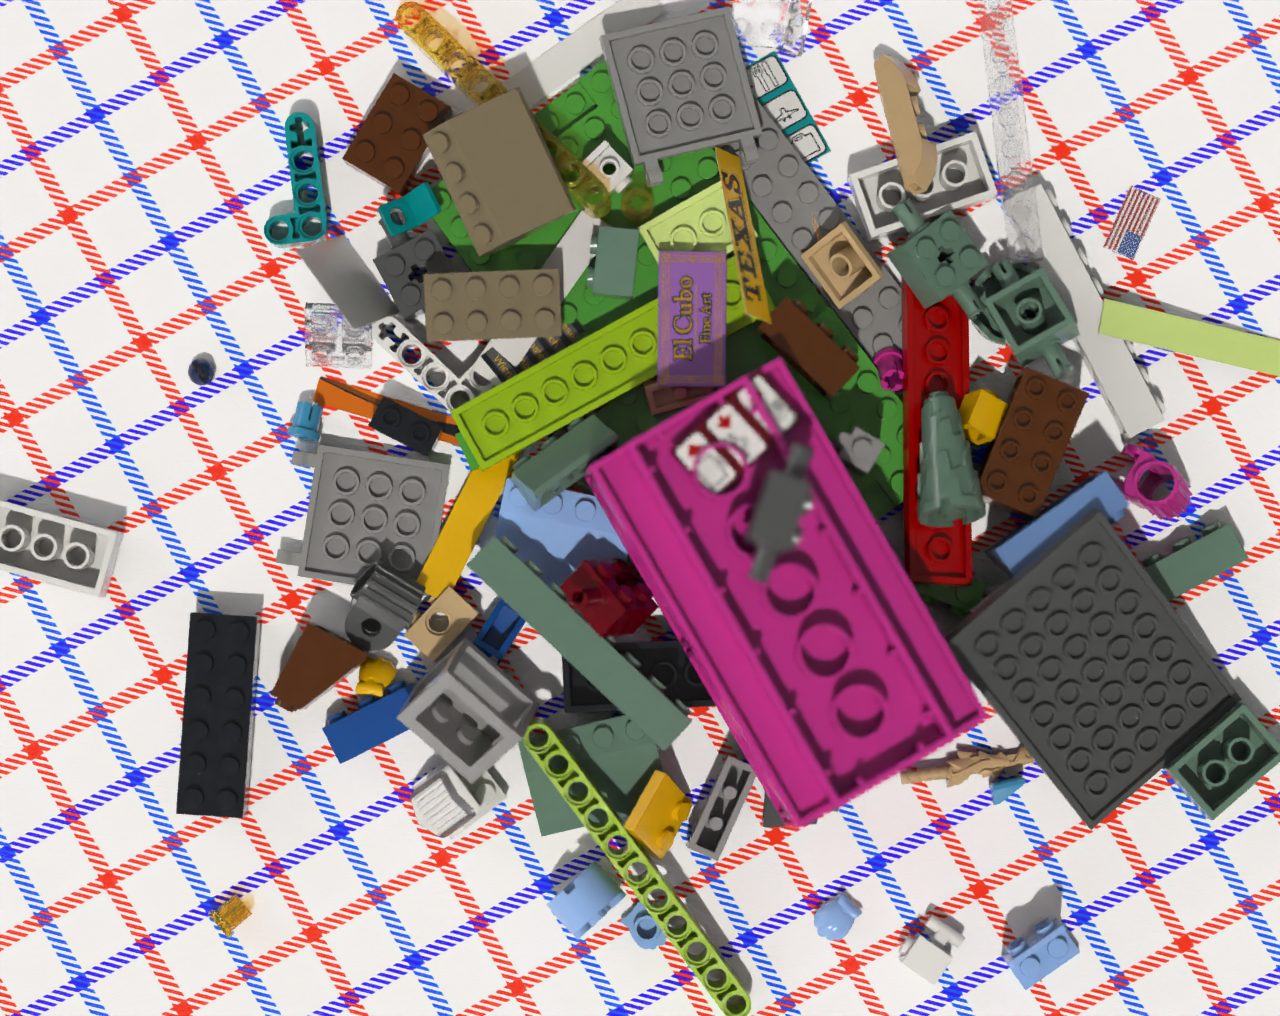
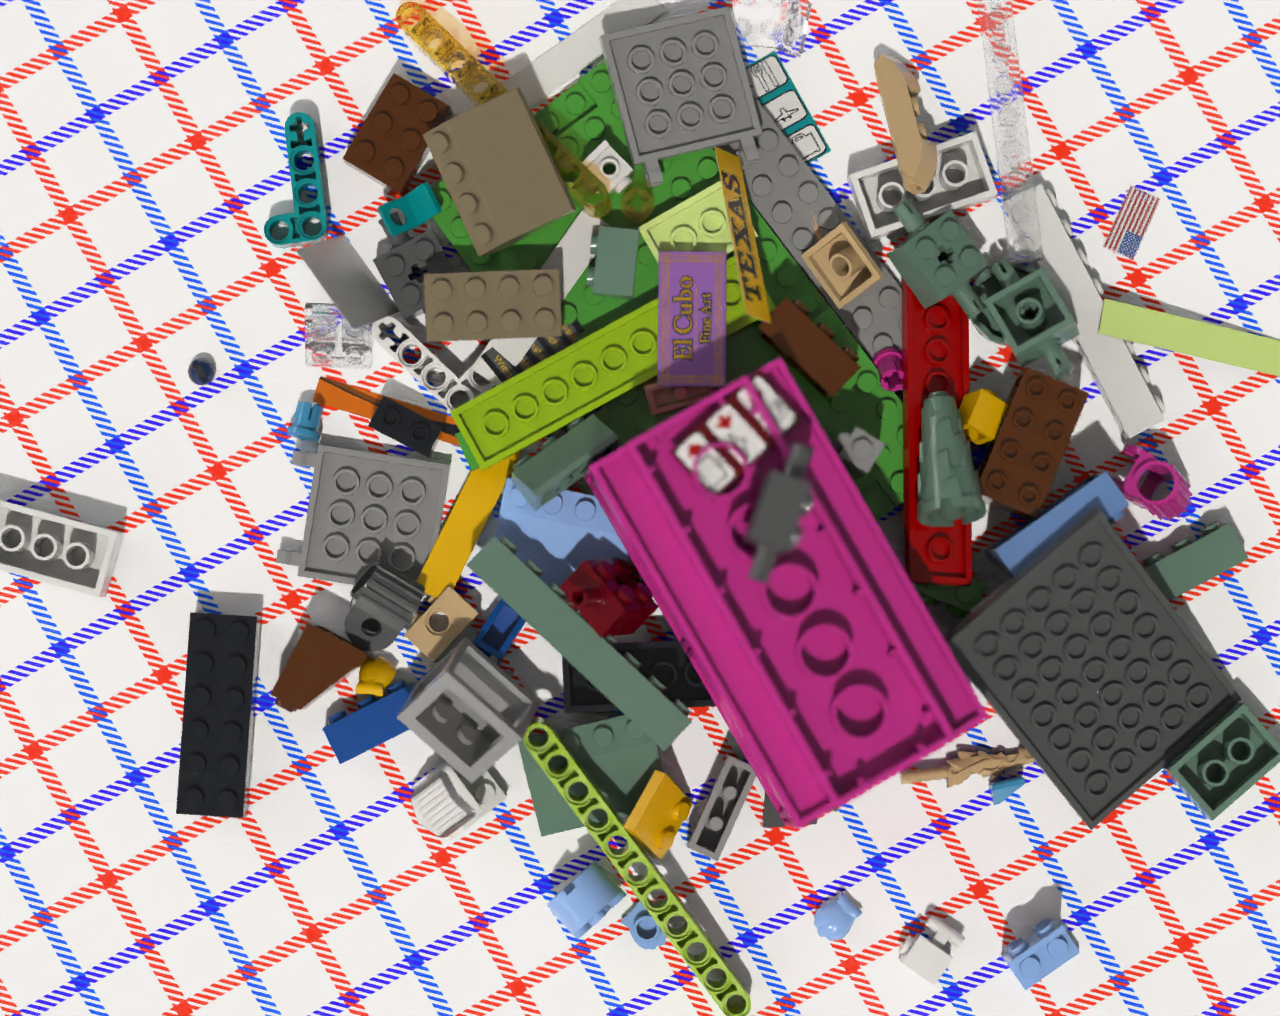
(230, 915): clear yellow bush -> none

